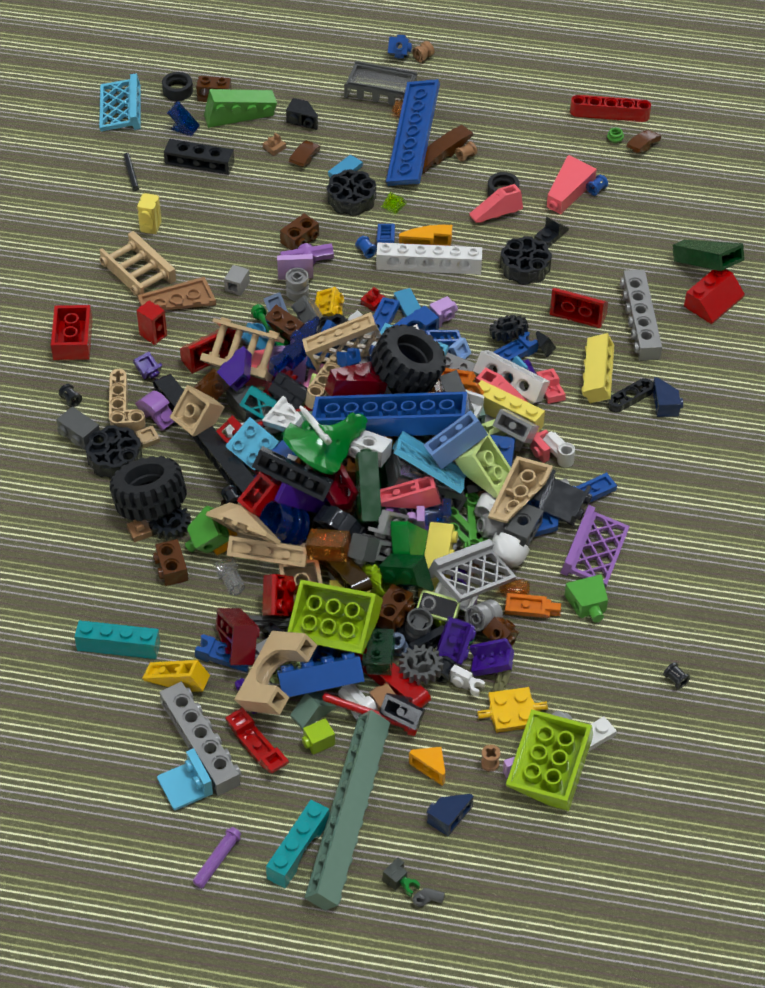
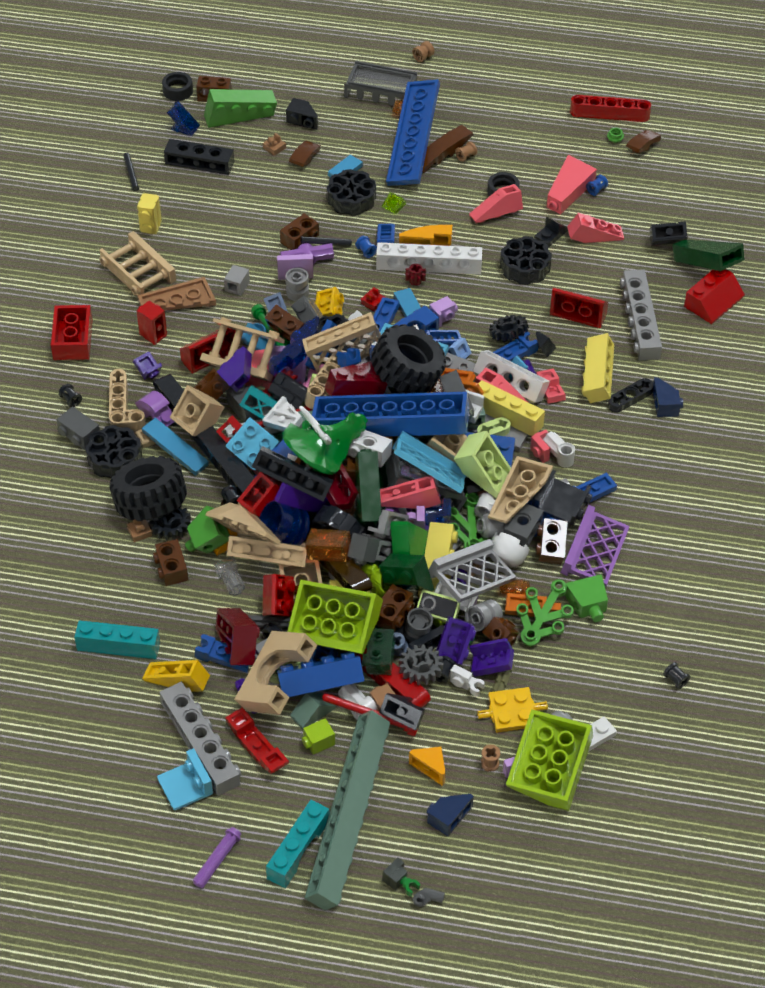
(133, 103): medium azure fence -> none
(175, 446): none -> dark azure tile
(317, 240): none -> black bar
(393, 45): blue brick -> none
(415, 274): none -> dark red gear
(455, 439): medium blue brick -> none
(515, 426): light grey brick -> none
(543, 615): none -> bright green plant
(556, 542): none -> brick
(590, 230): none -> coral slope
(668, 233): none -> black brick

